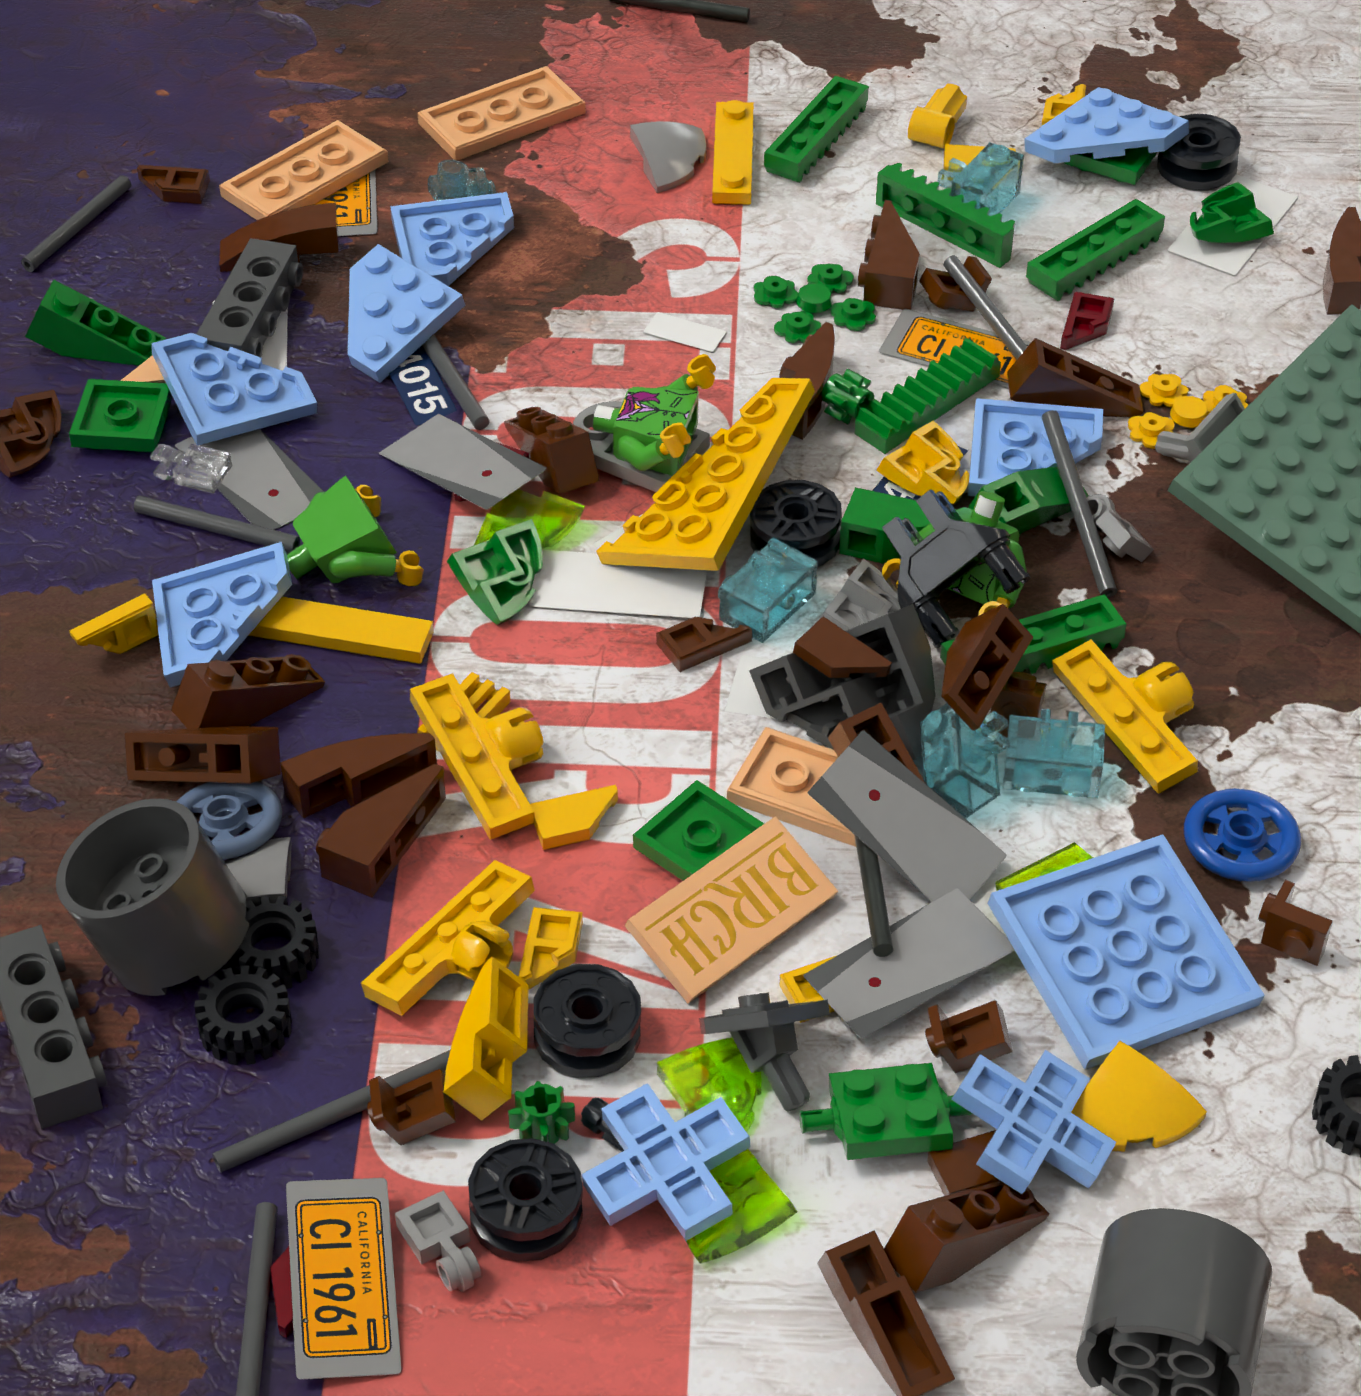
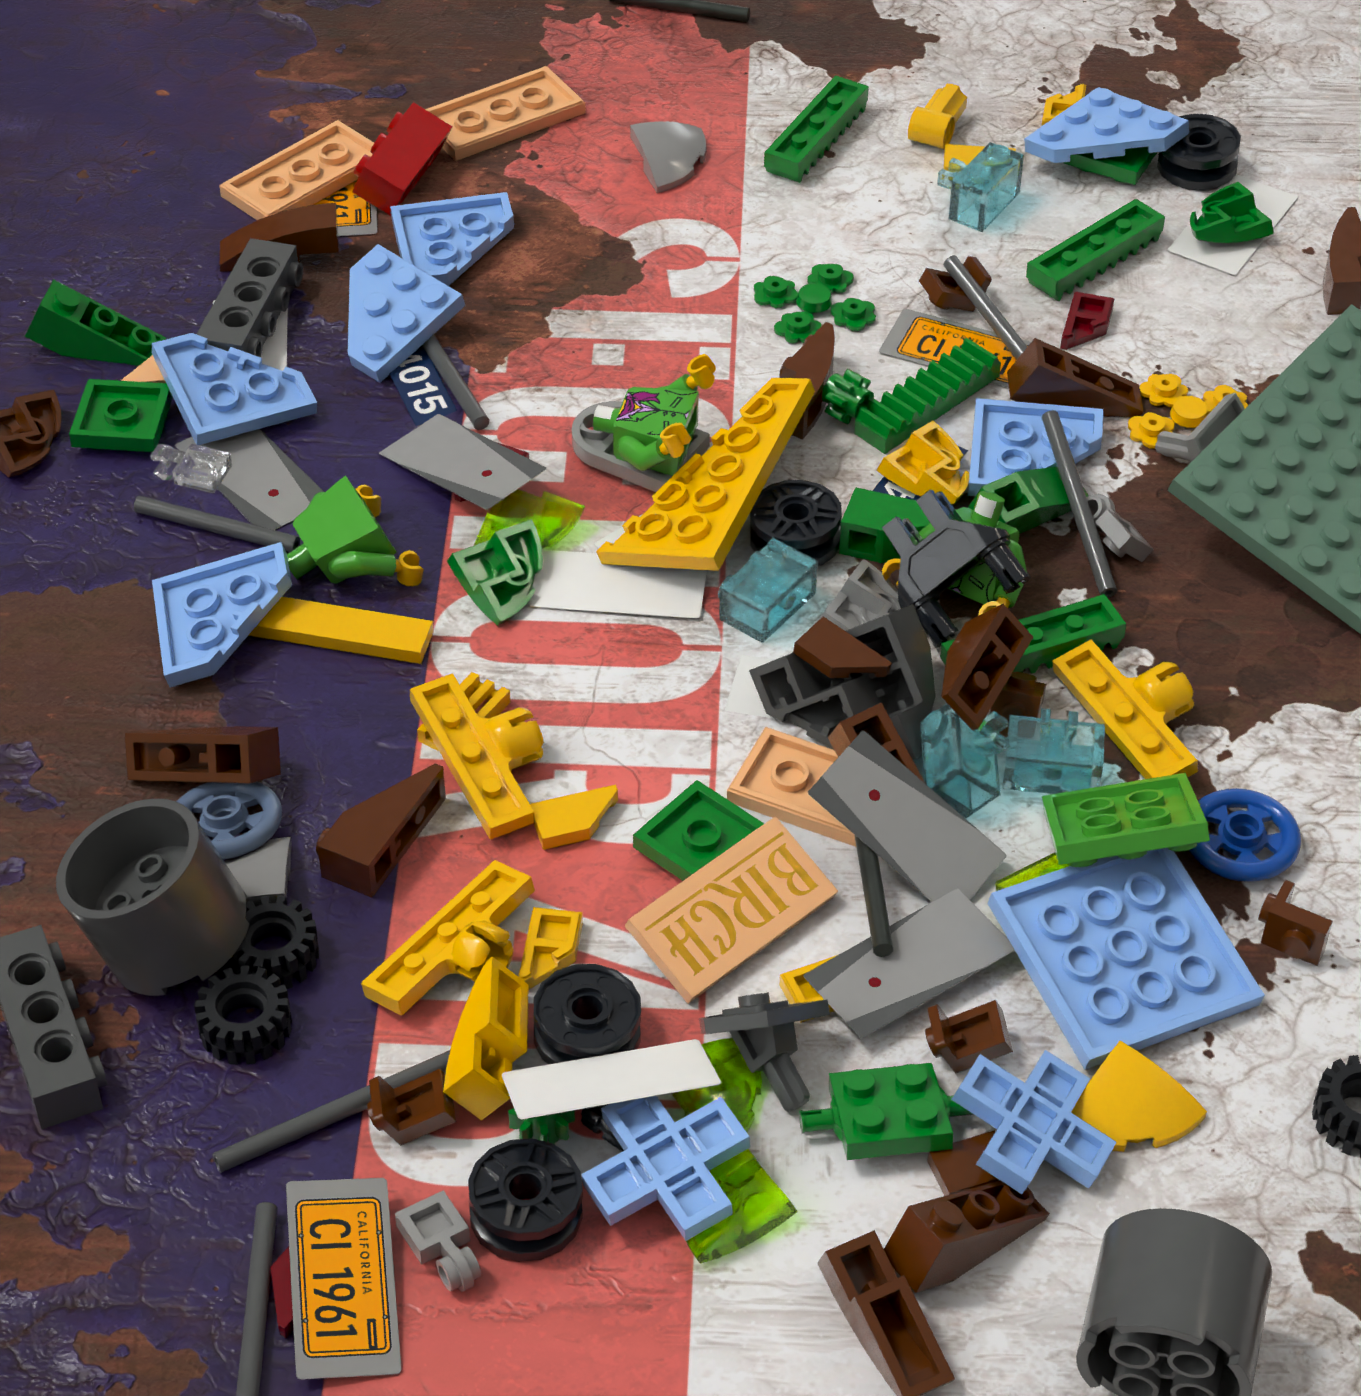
(76, 223): dark grey piece -> none
(120, 627): yellow tile -> none
(175, 183): reddish brown tile -> none
(242, 690): reddish brown slope -> none
(354, 769): reddish brown slope -> none
(400, 157): none -> red brick
(457, 180): clear light blue plate -> none
(555, 445): reddish brown slope -> none
(609, 1079): none -> white sticker
(684, 332): white sticker -> none
(699, 641): reddish brown tile -> none
(733, 153): yellow plate -> none
(890, 262): reddish brown slope -> none
(946, 215): green gear -> none
(1124, 820): none -> bright green plate

